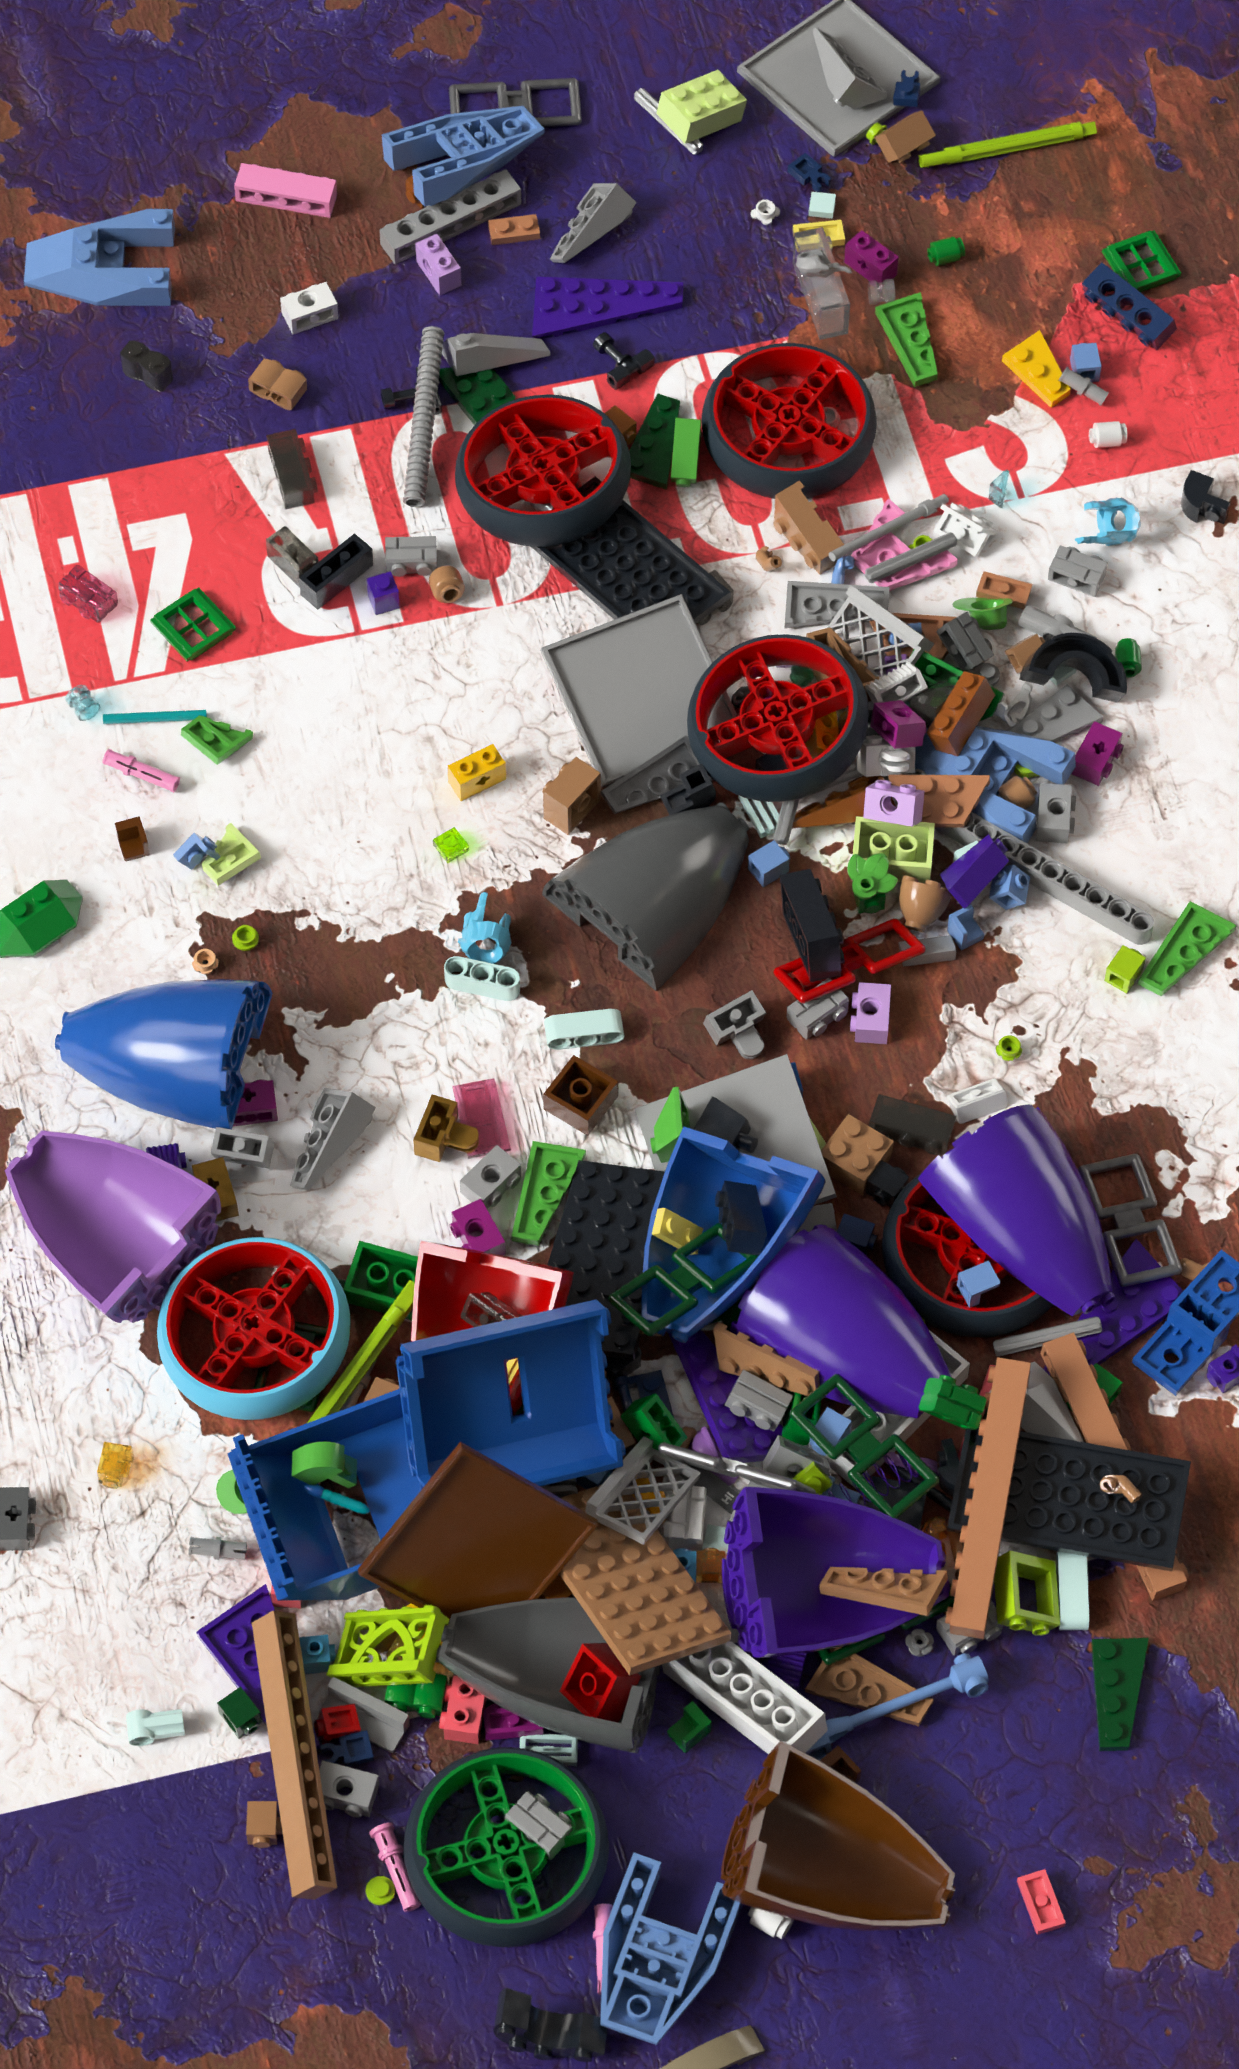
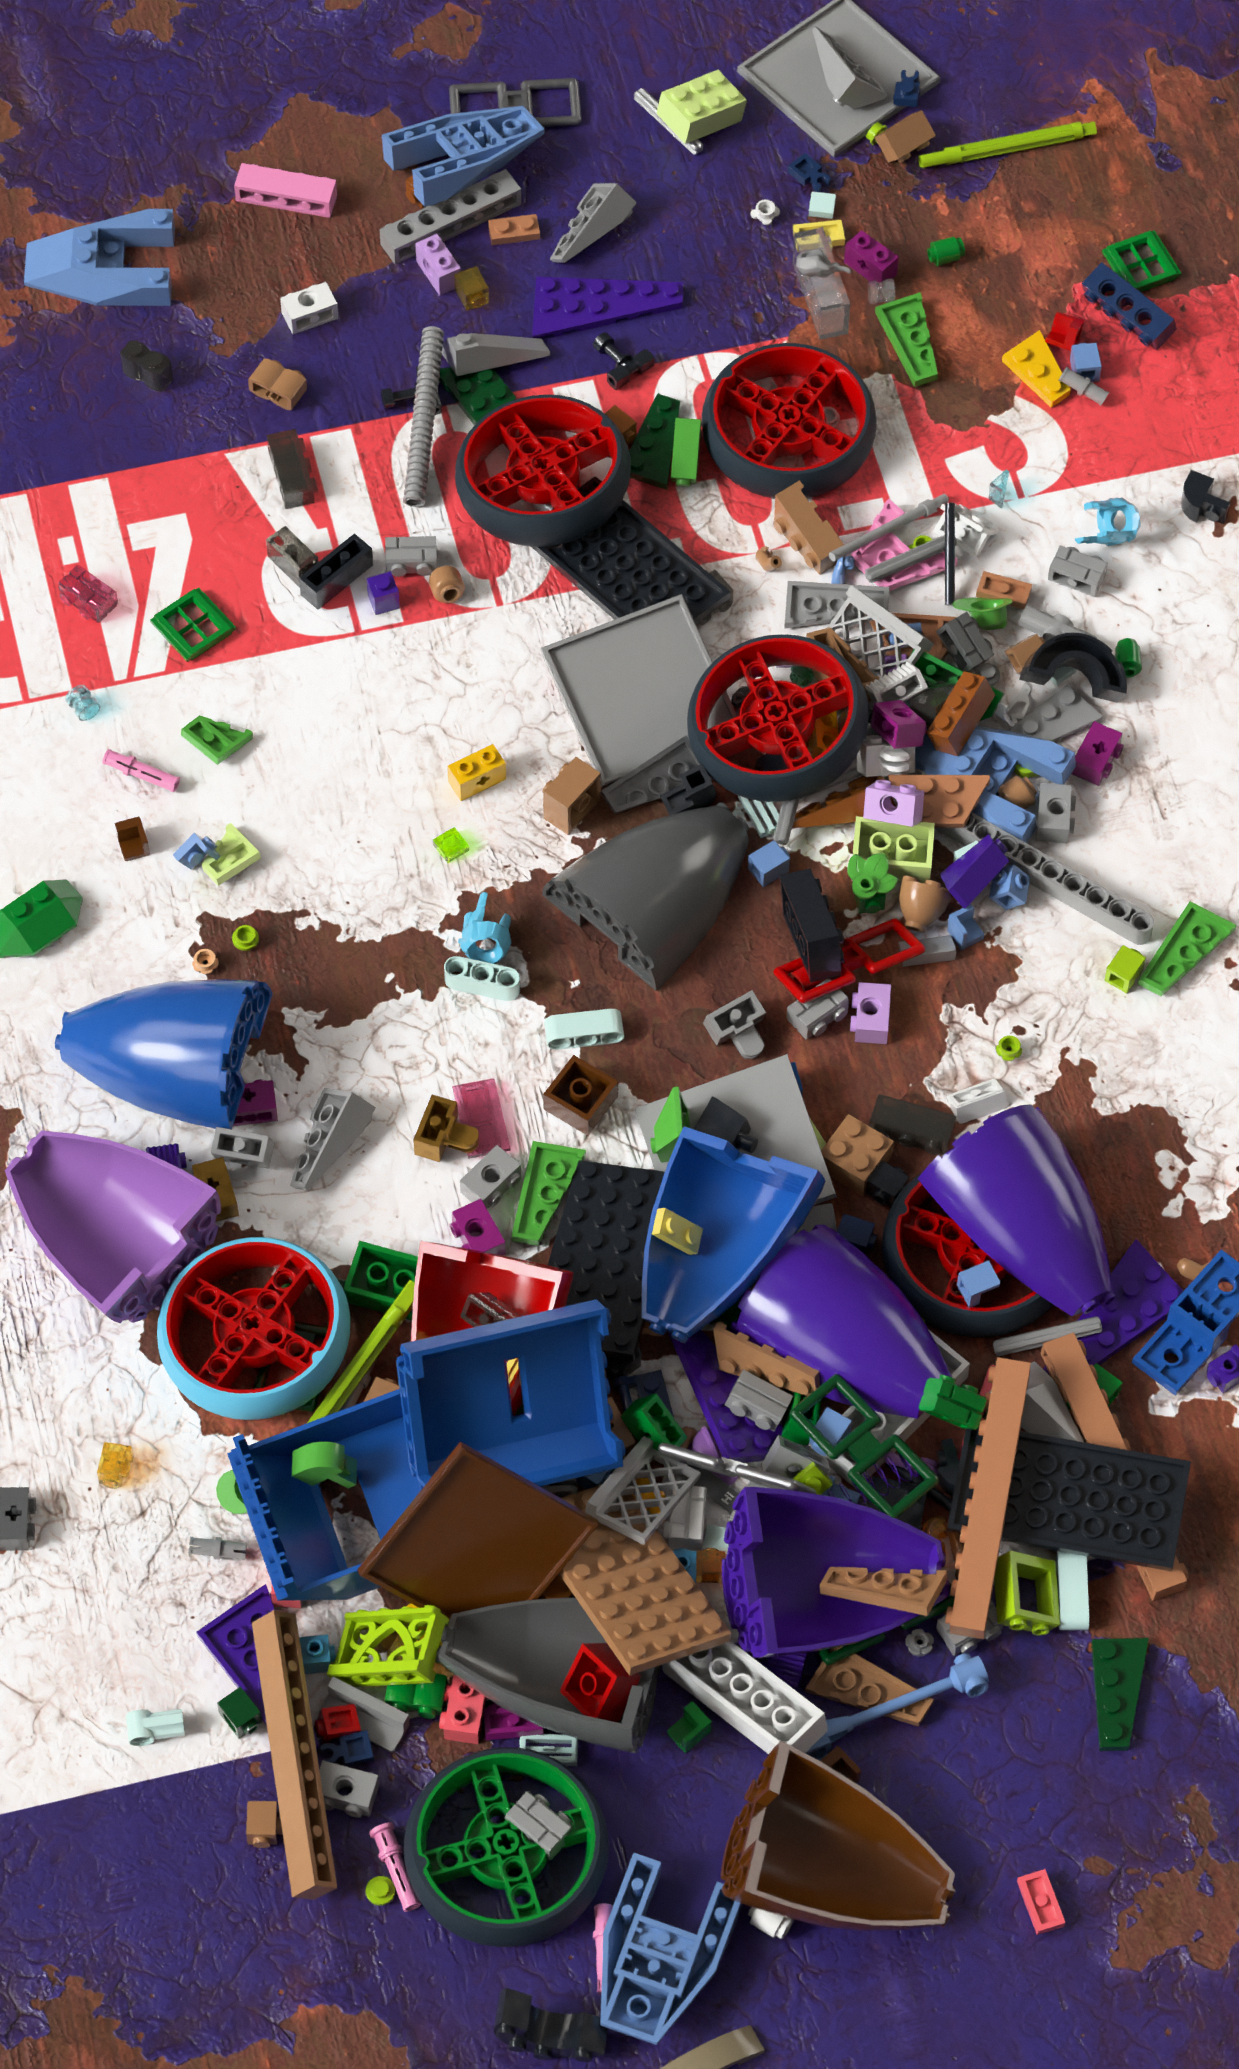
(162, 716): teal bar -> none
(319, 1492): teal piece -> none
(471, 288): none -> clear yellow brick
(681, 1282): dark green bar -> none
(741, 1217): black brick -> none
(949, 553): none -> black bar
(1065, 331): none -> red panel
(1108, 434): white brick -> none
(1120, 1485): medium nougat arm -> none
(1130, 1221): flat silver bar -> none

